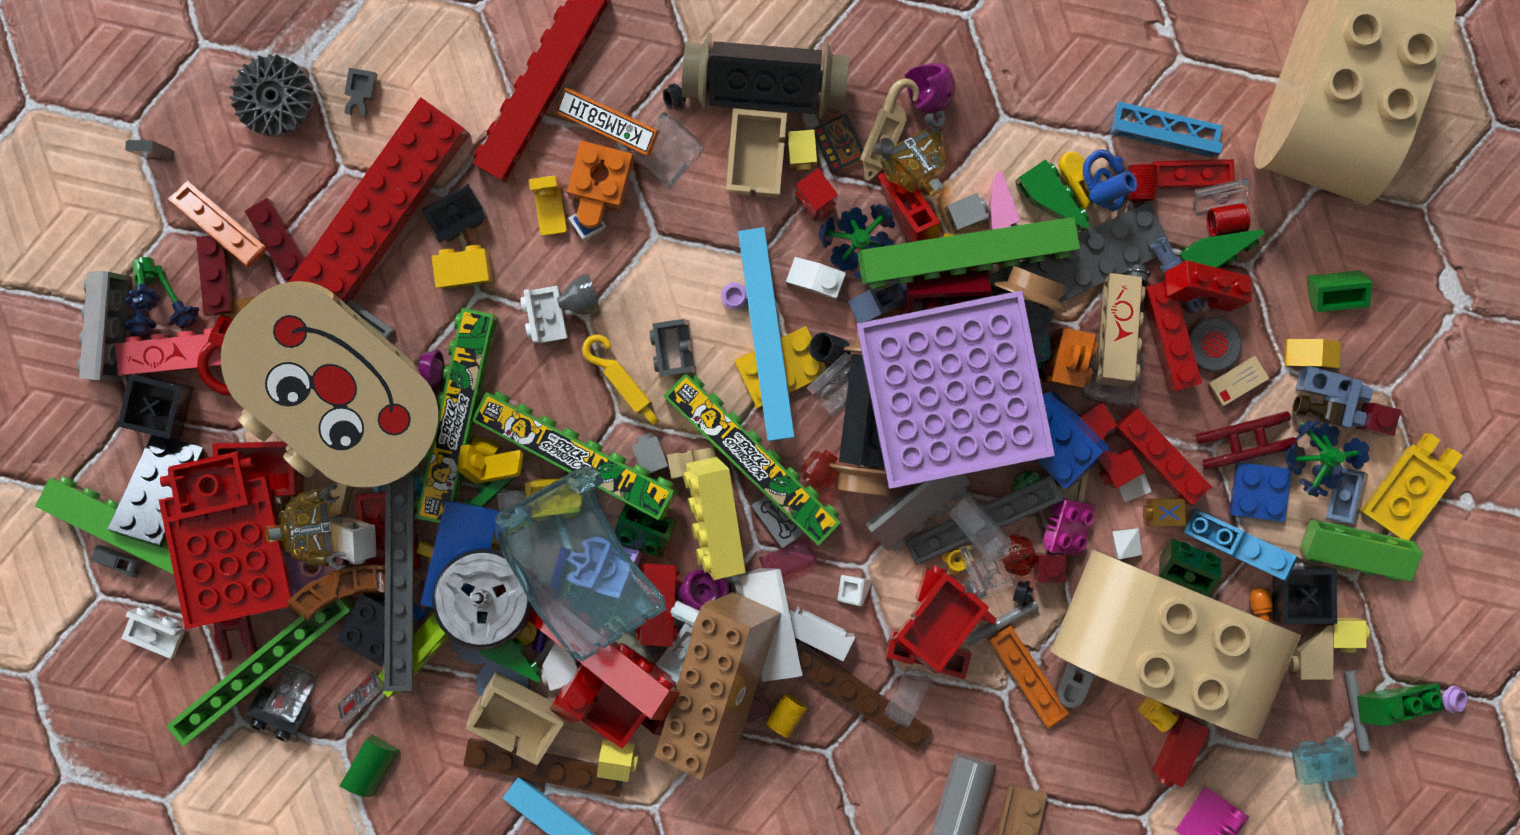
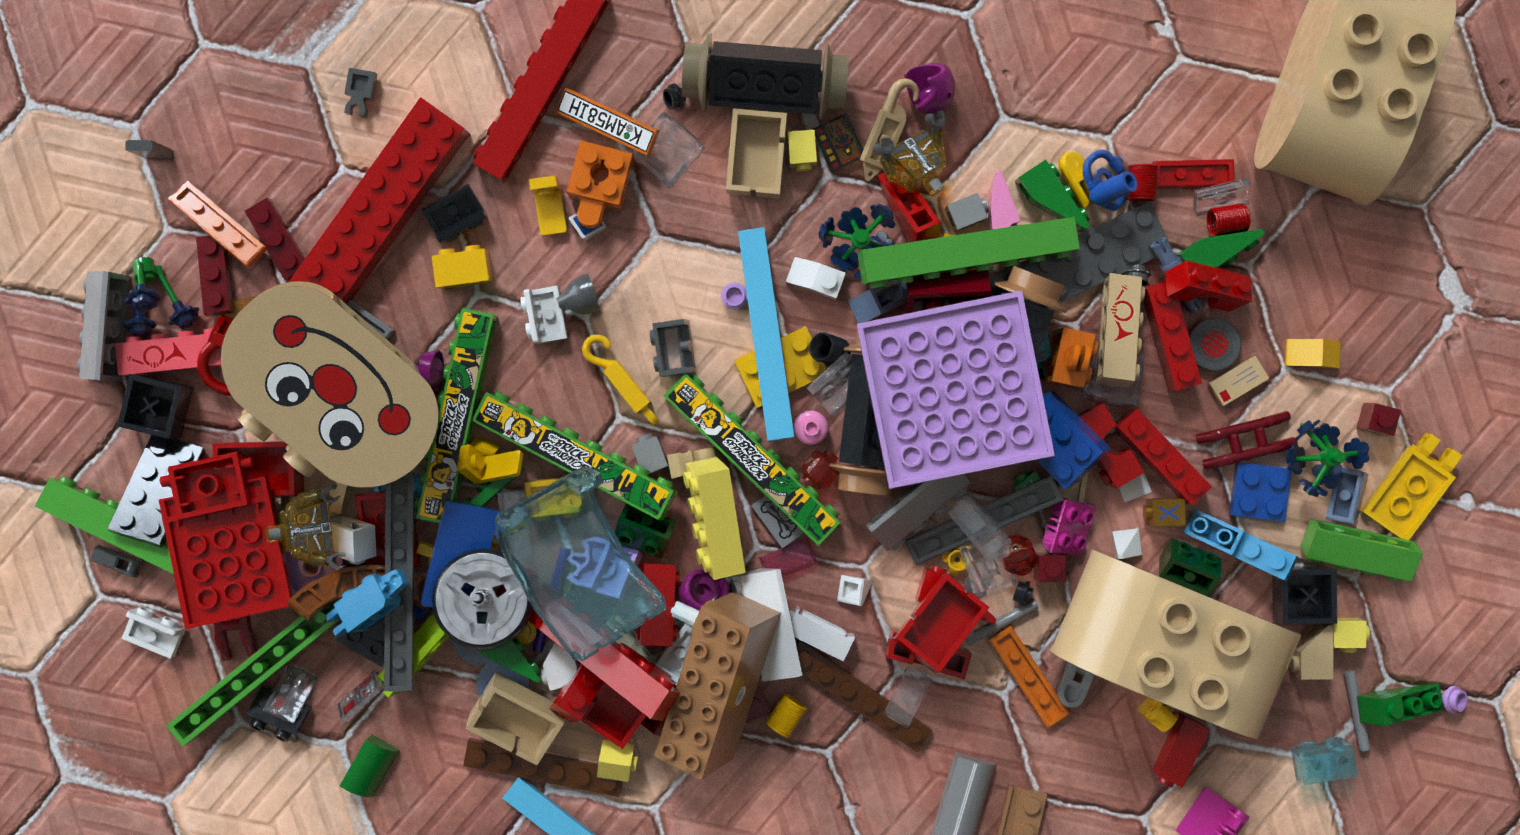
(257, 85): dark grey wheel -> none
(368, 602): none -> dark azure hinge
(811, 427): none -> bright pink head
(816, 195): red arch -> none
(1165, 136): dark azure fence -> none
(1261, 603): orange cylinder -> none
(1339, 291): green brick -> none
(1339, 394): sand blue hips -> none

